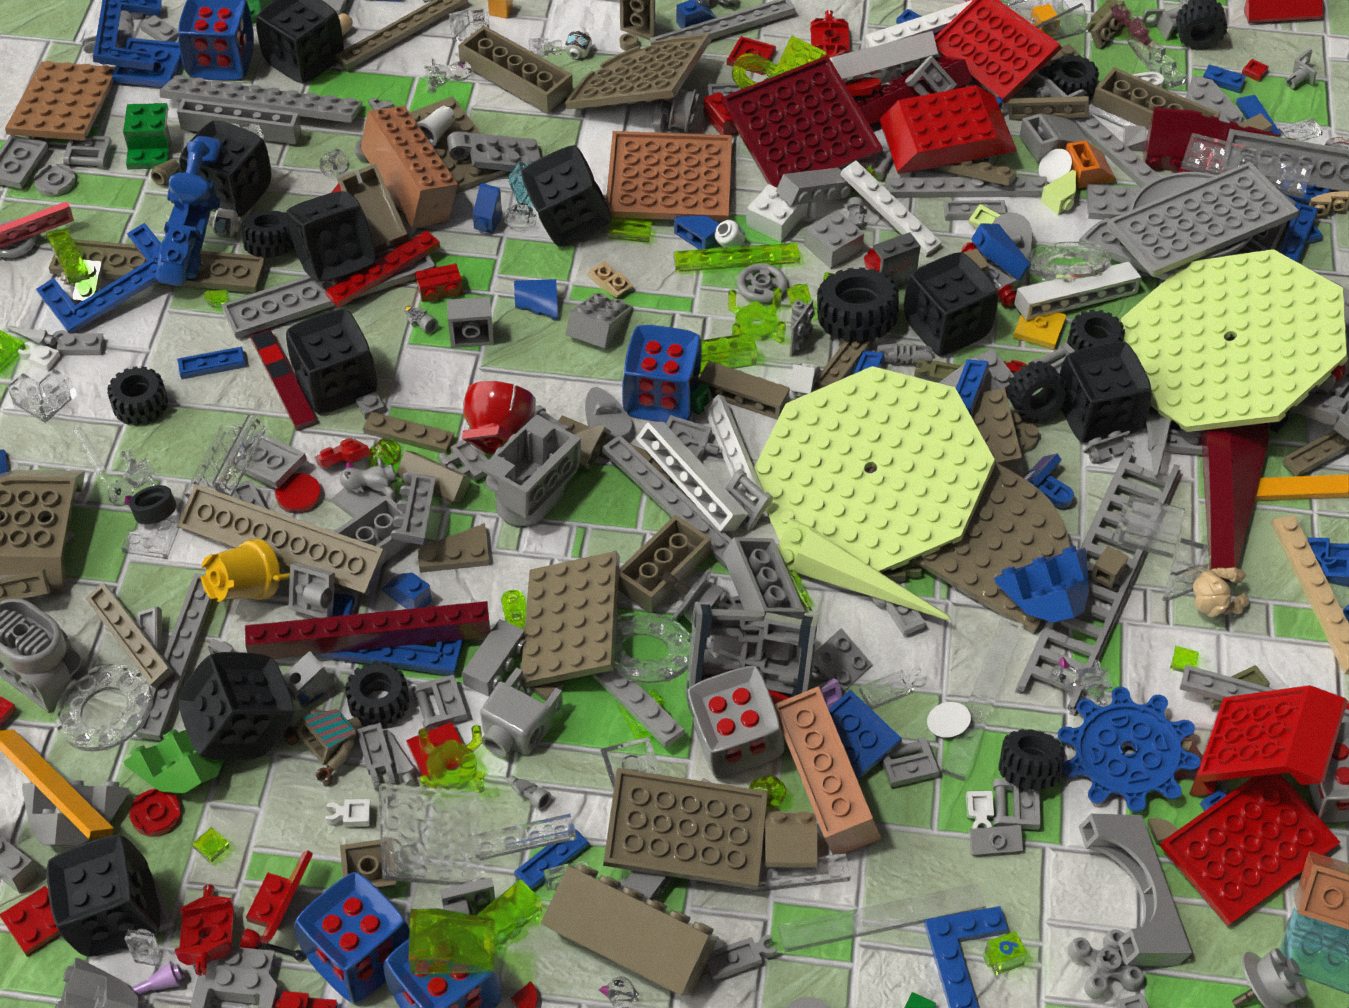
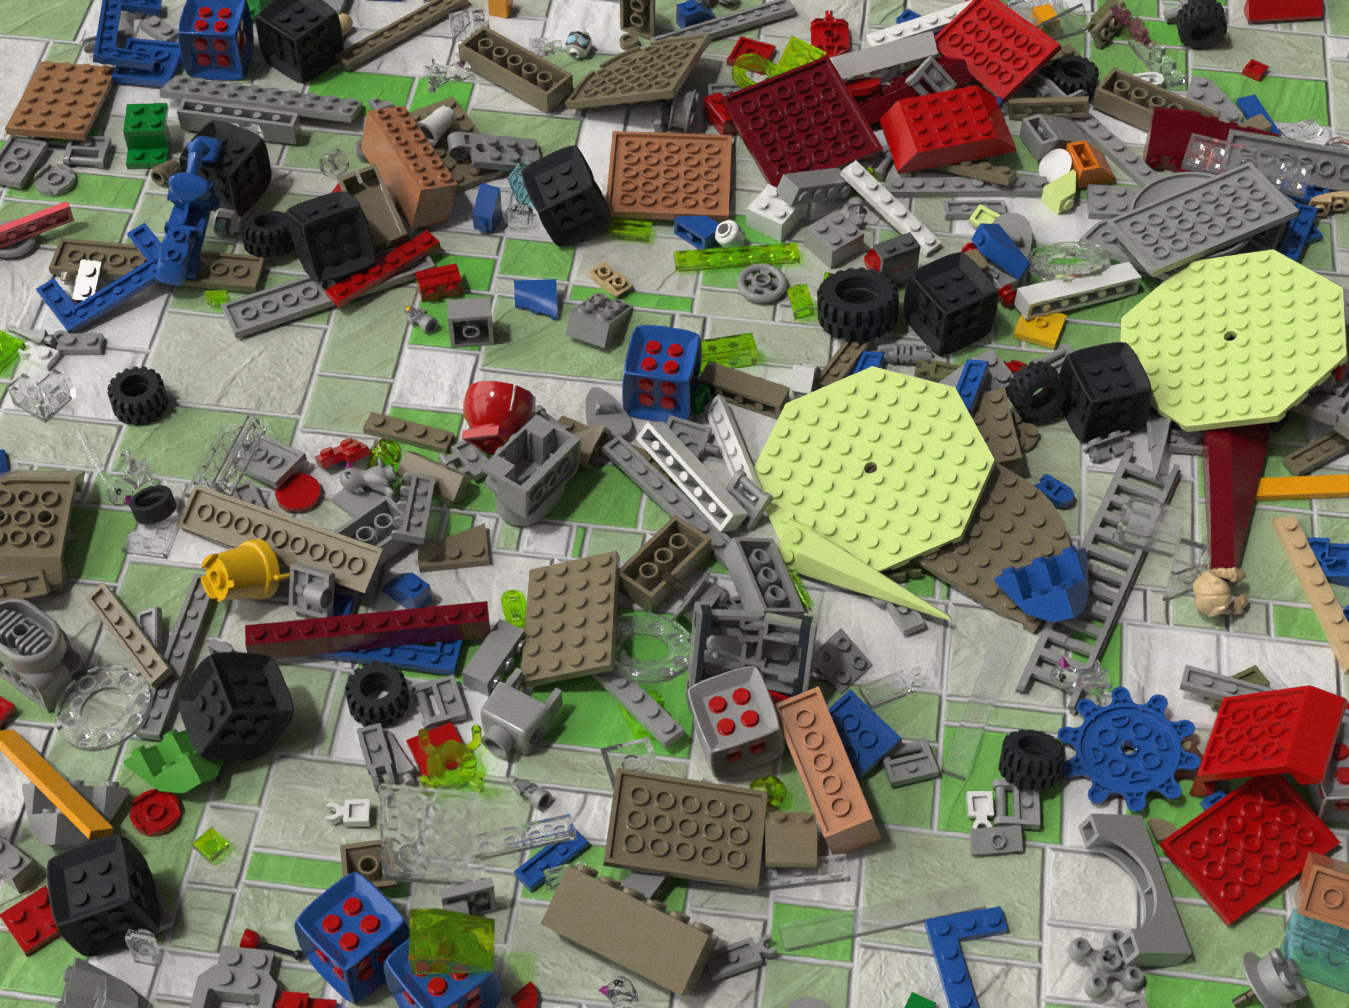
(67, 255): clear neon green plate -> none
(166, 977): lavender cone -> none
(201, 917): red plate -> none
(211, 362): blue tile -> none
(275, 898): red plate -> none
(283, 380): dark red tile -> none
(308, 680): light grey torso -> none
(327, 736): dark tan torso -> none
(331, 360): black piece -> none
(370, 403): light grey plate -> none
(512, 912): clear neon green brick -> none
(545, 690): dark tan tile -> none
(760, 313): clear neon green plate -> none
(800, 324): light grey hinge -> none
(830, 691): lavender tile -> none
(948, 719): white sticker -> none
(1005, 953): clear neon green brick -> none
(1042, 469): blue tile -> none
(1094, 329): black tyre -> none
(1109, 567): dark tan brick -> none
(1110, 117): clear bar -> none
(1135, 137): light grey slope -> none
(1162, 21): light grey bracket -> none
(1183, 657): clear neon green tile -> none
(1224, 78): blue plate -> none
(1302, 71): light grey bracket -> none

